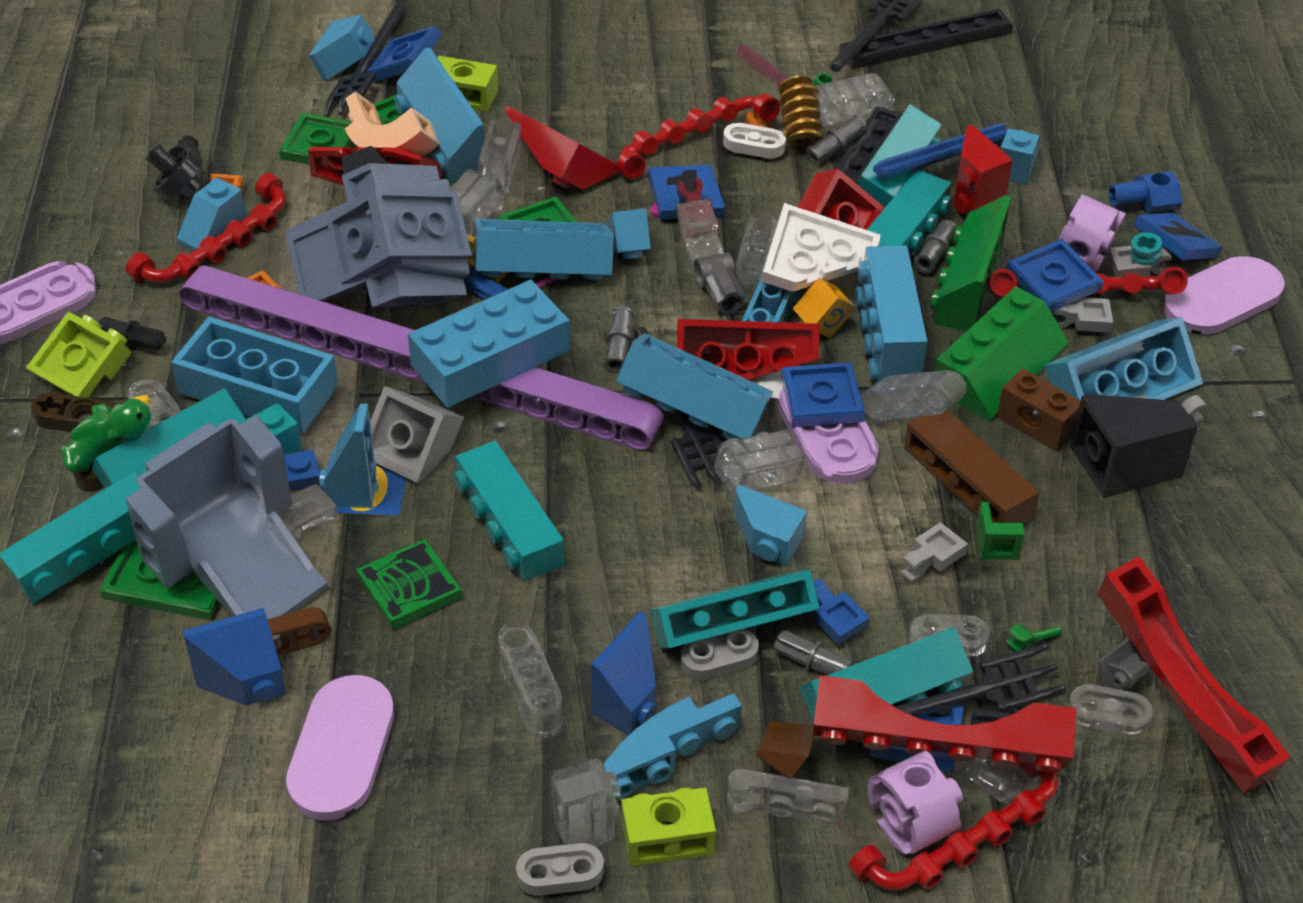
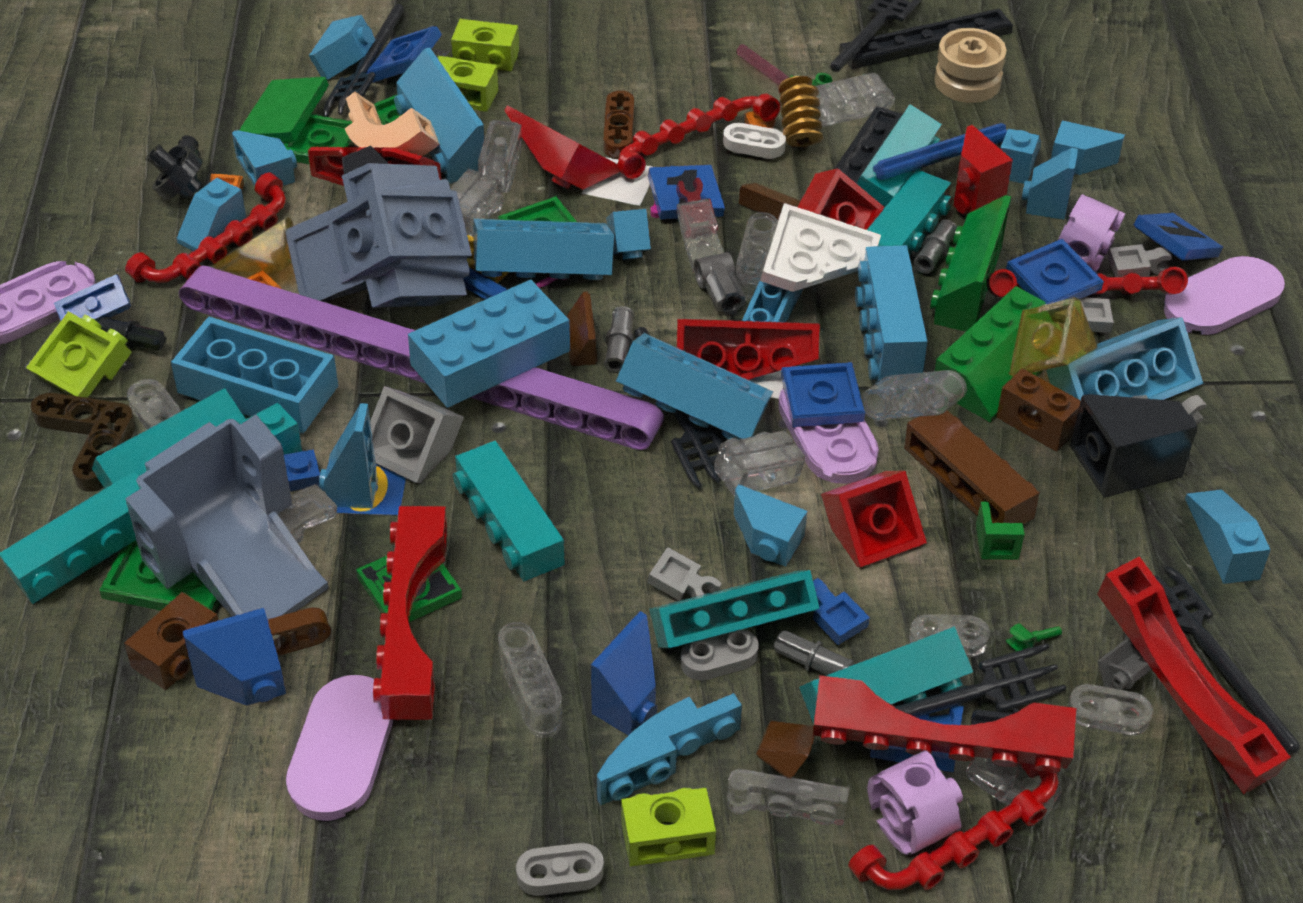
(97, 301): none -> plate
(105, 431): green animal -> none
(160, 646): none -> reddish brown brick
(262, 155): none -> dark azure slope
(265, 253): none -> clear yellow slope
(285, 107): none -> green tile
(407, 672): none -> red arch
(486, 43): none -> lime brick
(582, 332): none -> reddish brown slope
(585, 803): clear brick -> none
(615, 115): none -> reddish brown beam
(621, 188): none -> white sticker
(679, 575): none -> light grey plate
(764, 199): none -> reddish brown slope
(825, 306): light orange brick -> none
(836, 140): flat silver pin -> none
(875, 517): none -> red slope
(936, 548): light grey plate -> none
(970, 65): none -> tan wheel
(1051, 186): none -> dark azure slope
(1052, 336): none -> clear yellow slope
(1095, 146): none -> dark azure slope
(1146, 248): teal bush -> none
(1154, 191): blue piece -> none
(1193, 623): none -> black piece
(1230, 536): none -> dark azure slope

